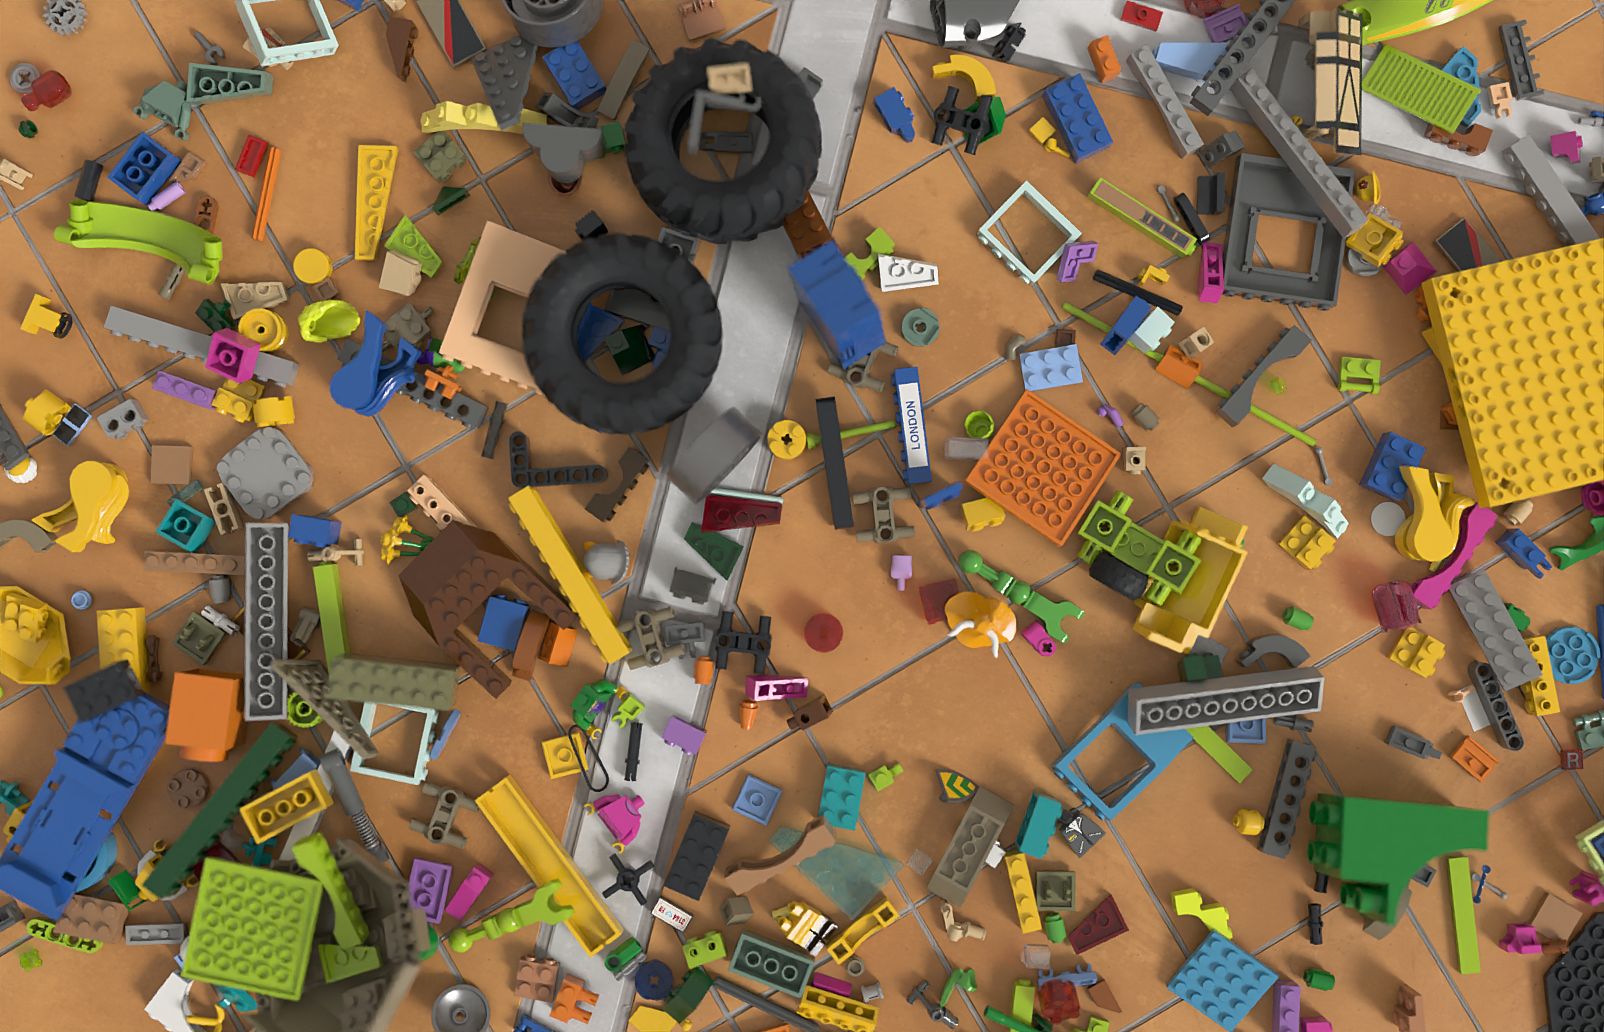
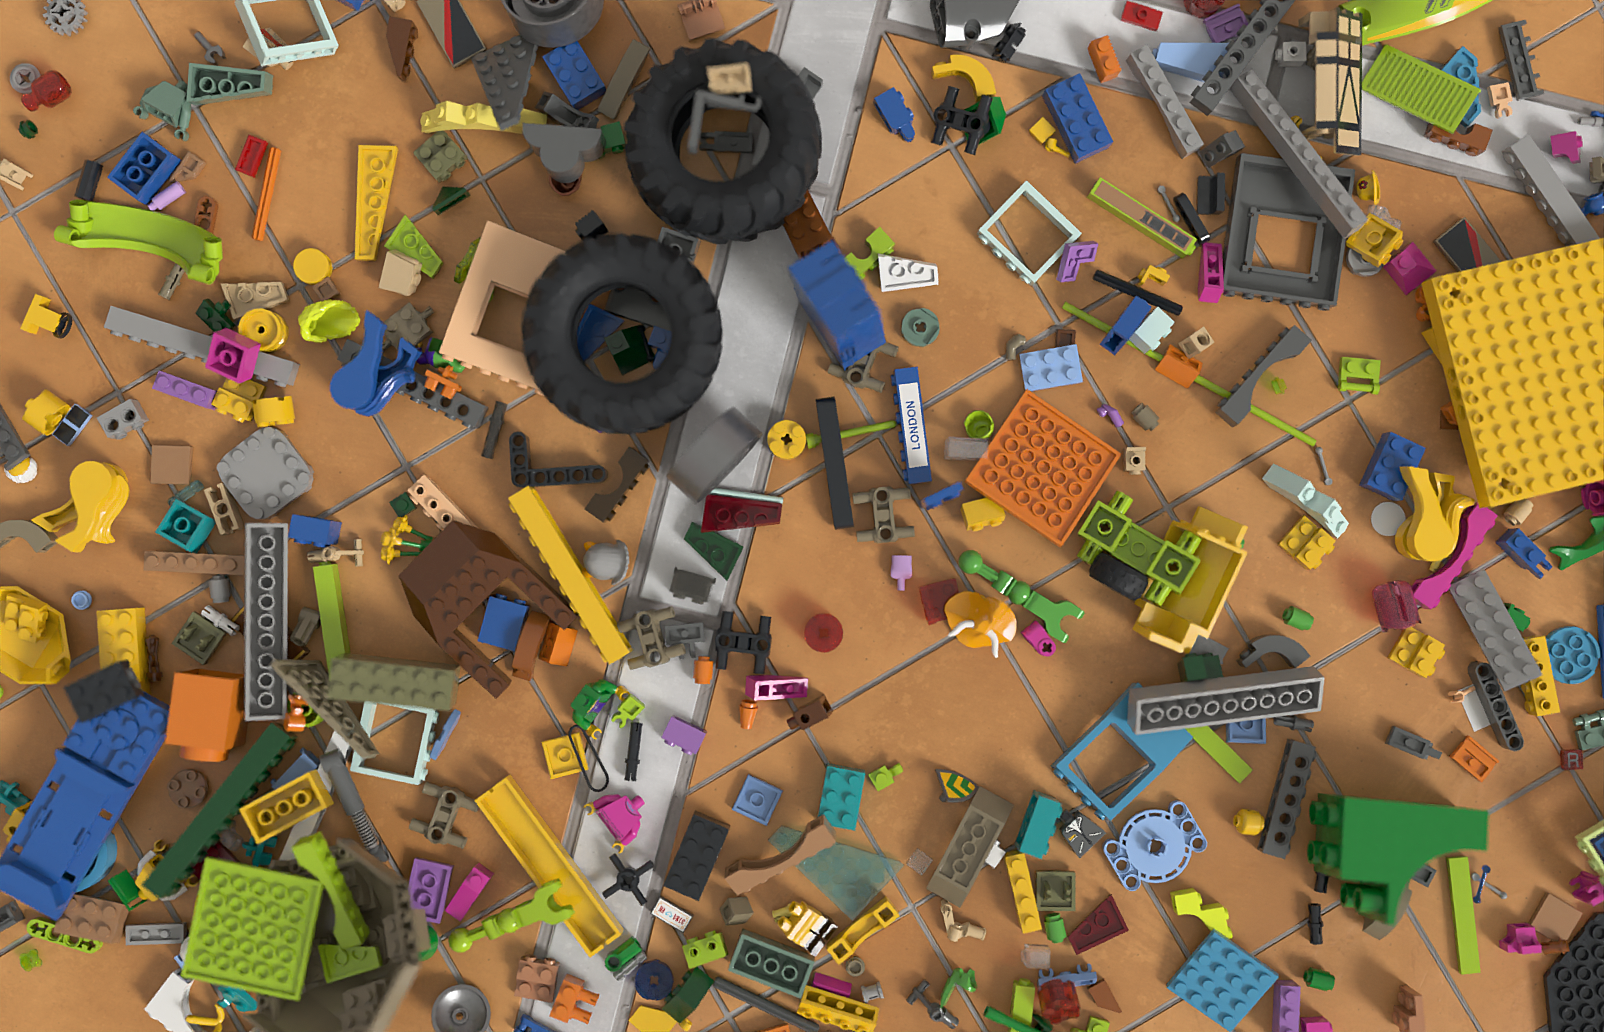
(295, 719): none -> orange leg
(1138, 842): none -> light blue piece
(1291, 54): none -> white brick

